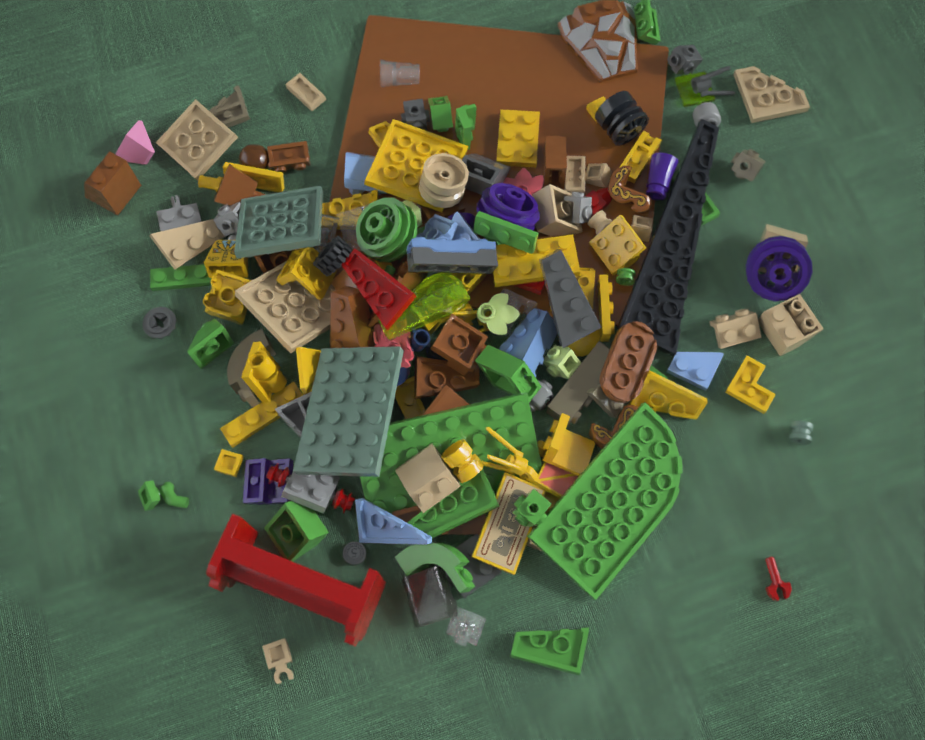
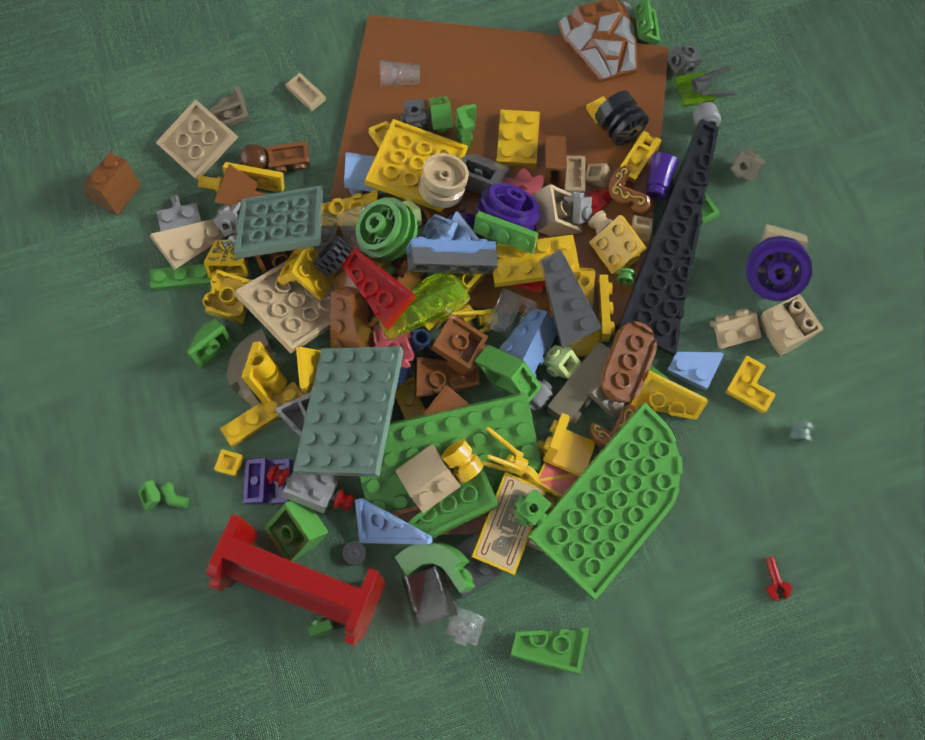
(136, 145): bright pink slope -> none
(161, 313): dark grey gear -> none
(277, 656): tan plate -> none
(320, 627): none -> bright green plate
(501, 314): yellowish green plate -> none
(768, 96): tan plate -> none

